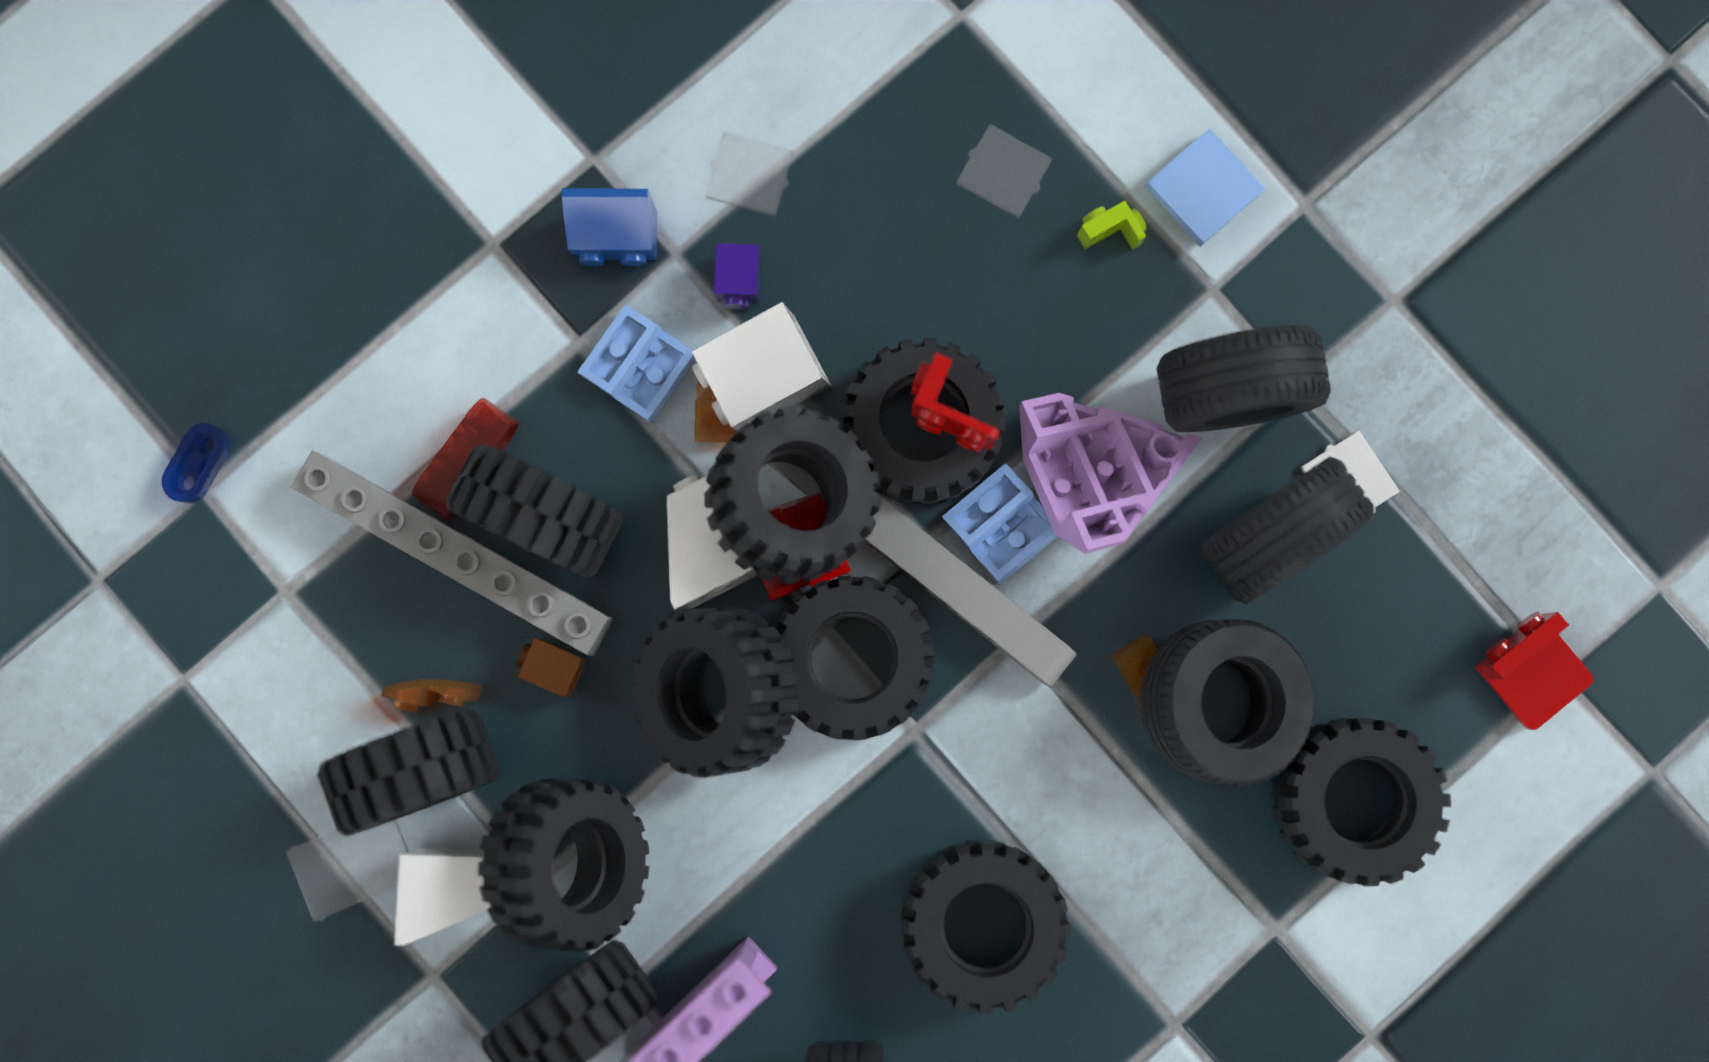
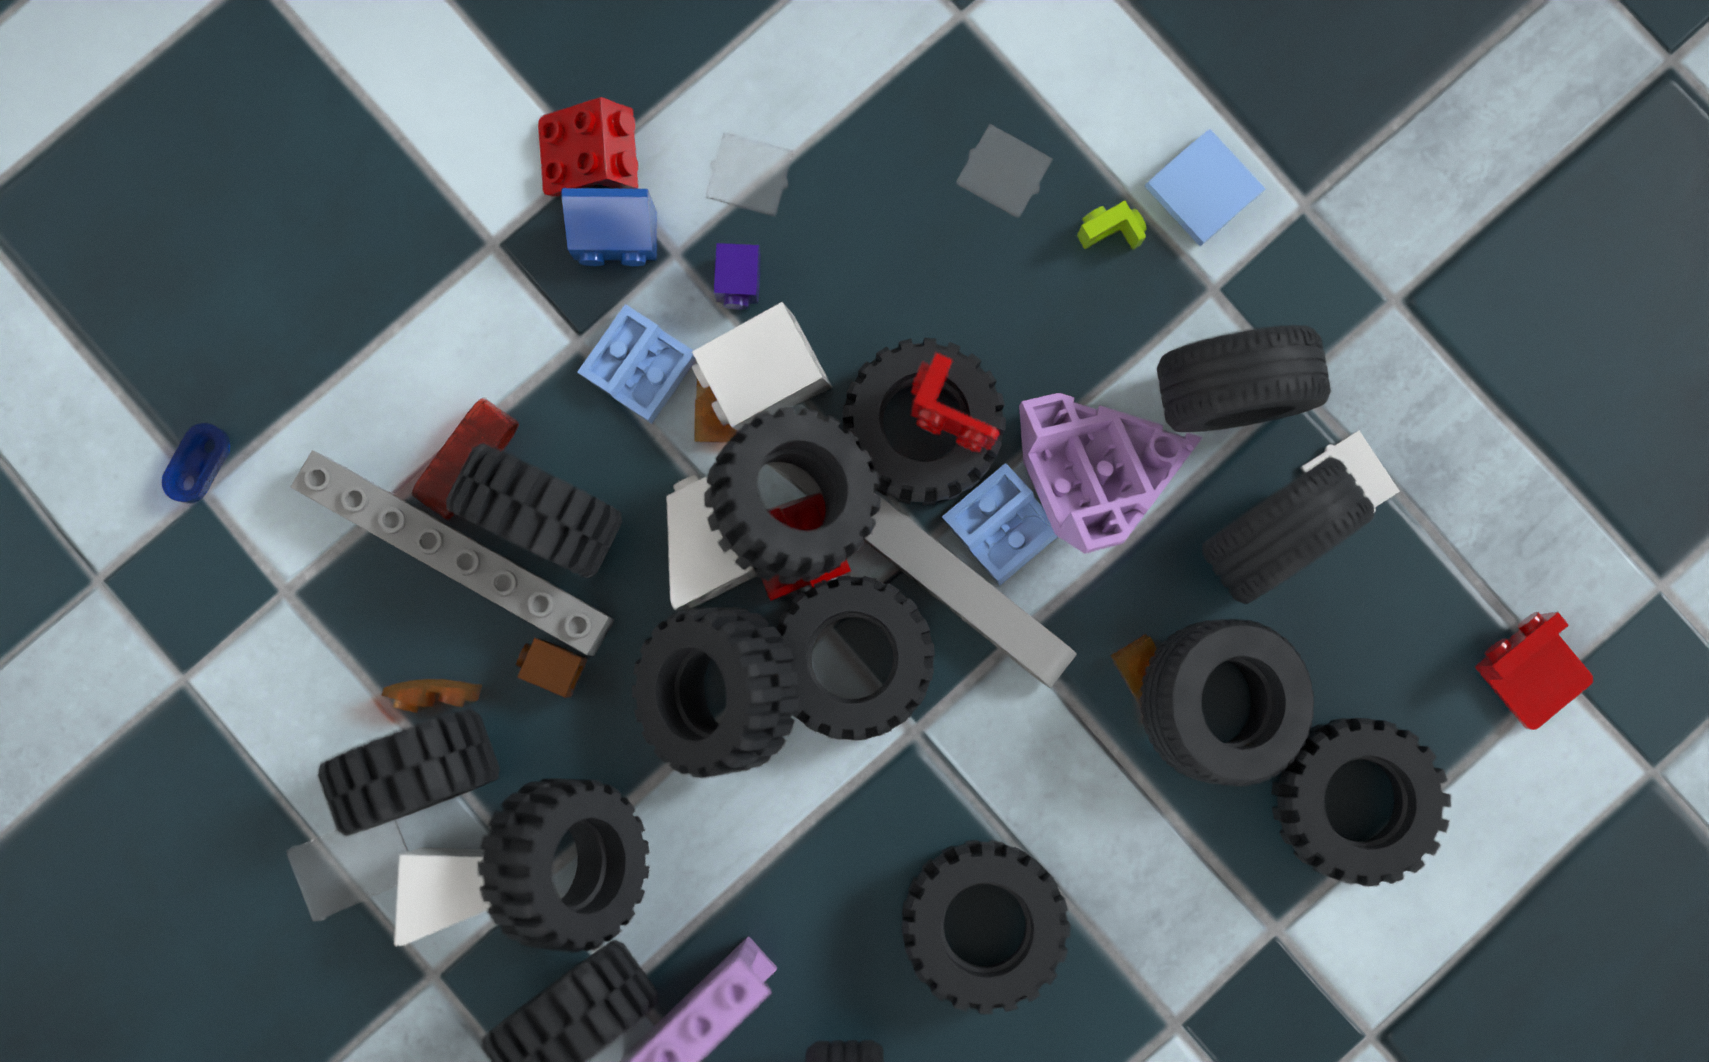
(588, 147): none -> red bracket

